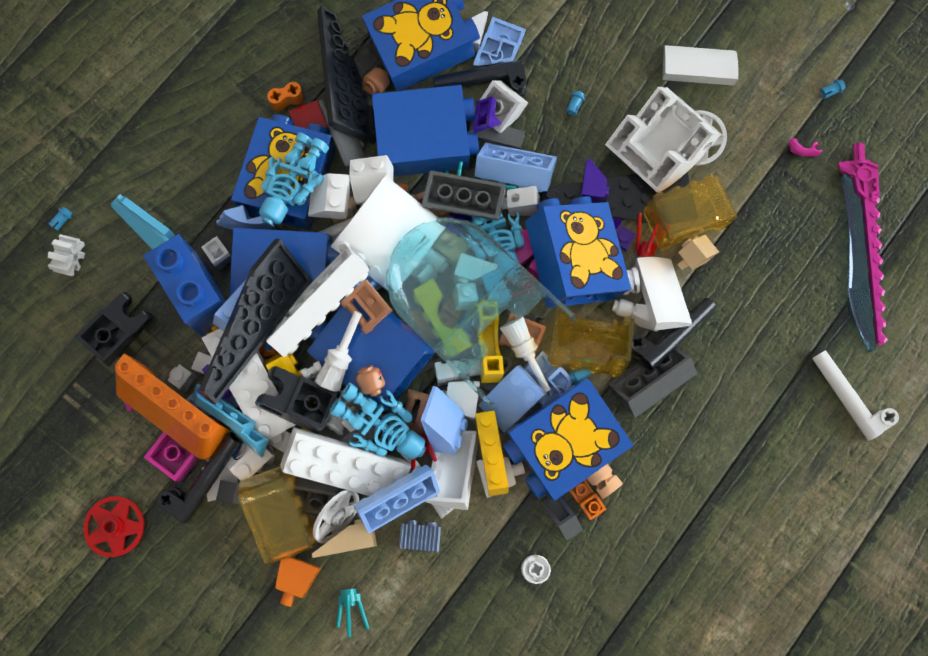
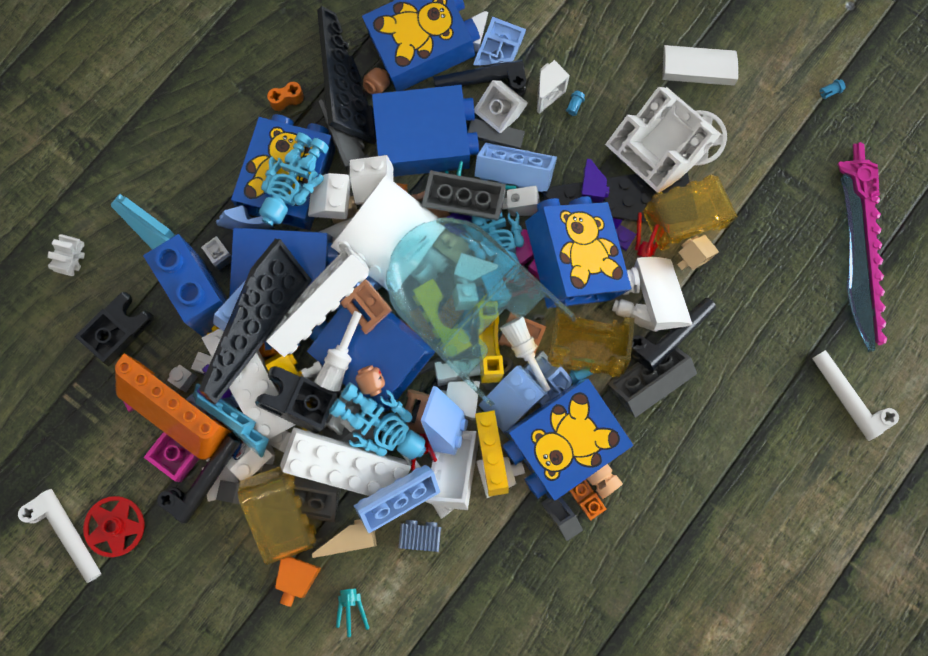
(48, 506): none -> white axle
(61, 217): dark azure pin -> none
(308, 114): red piece -> none
(335, 515): white wheel -> none
(485, 114): dark purple slope -> none
(535, 569): white wheel -> none
(552, 85): none -> white slope
(798, 149): dark pink piece -> none

